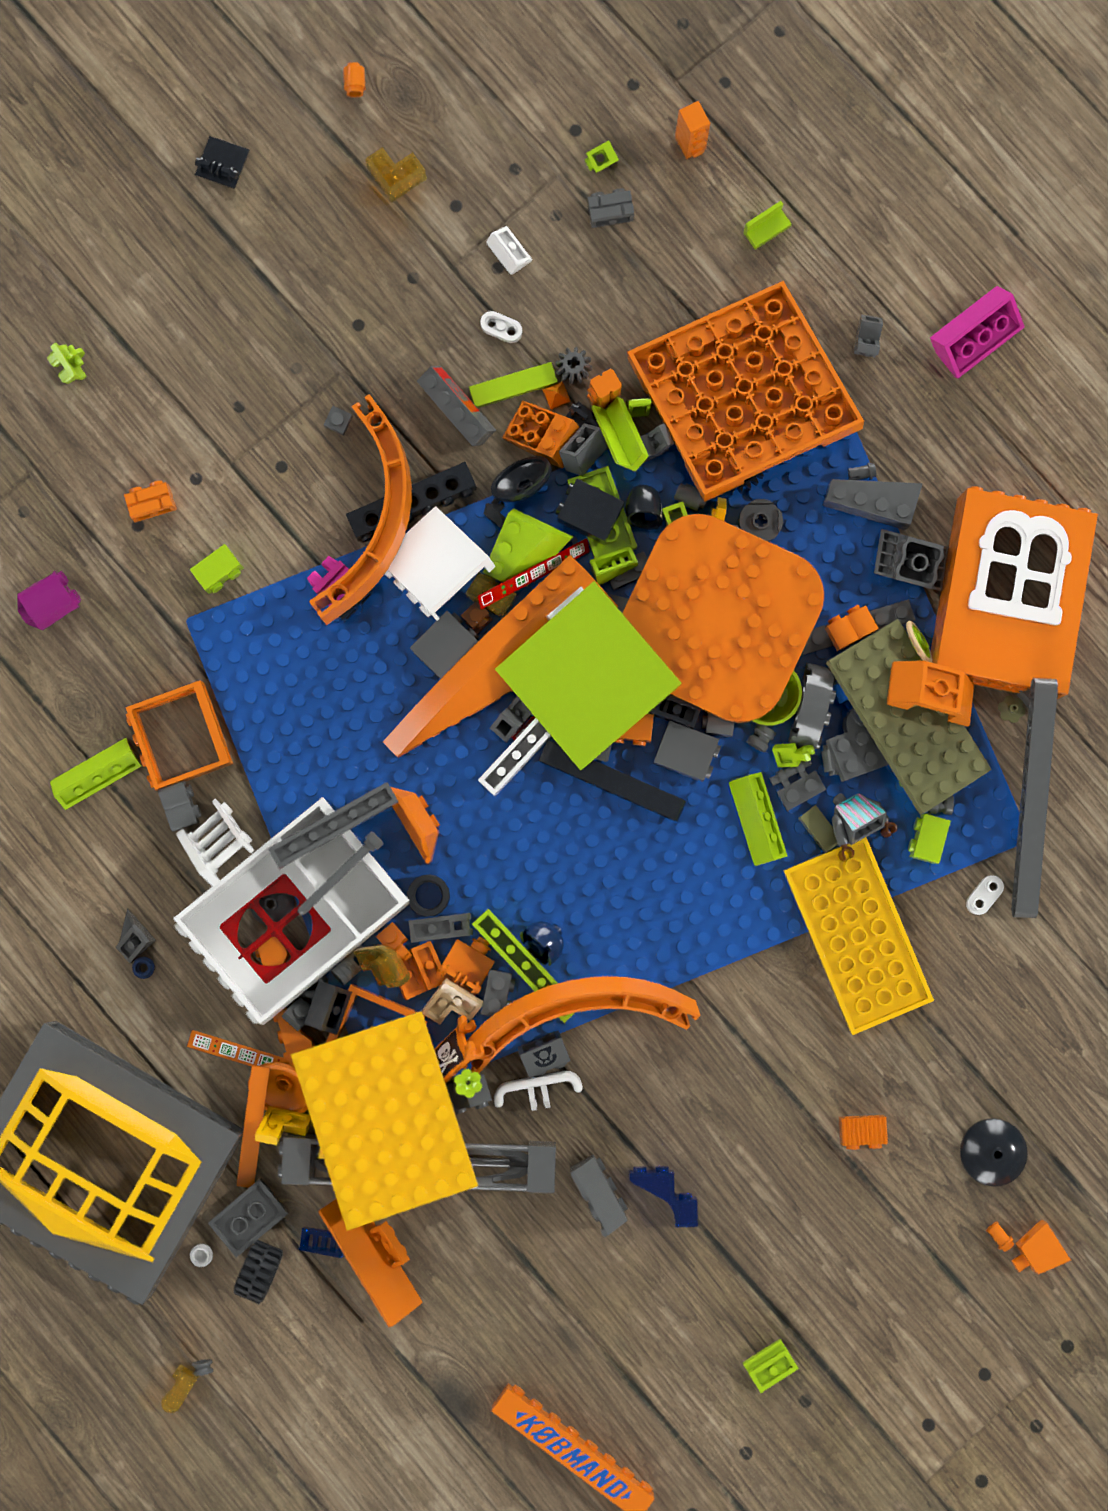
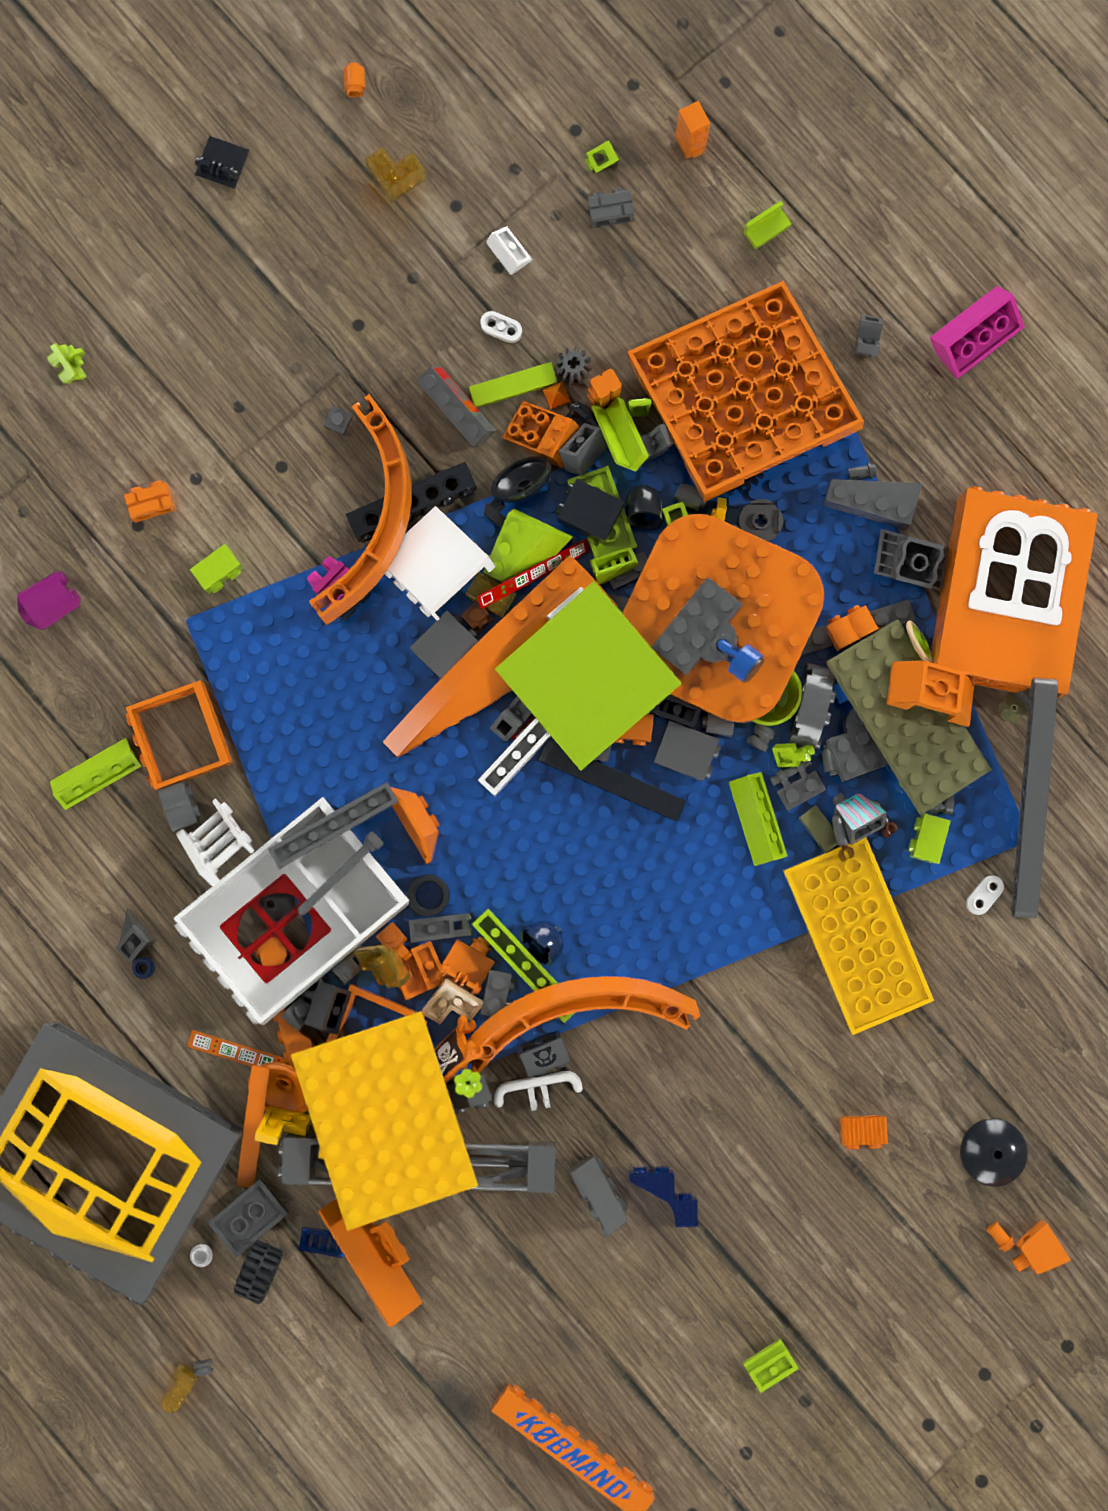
(705, 633): none -> dark grey plate

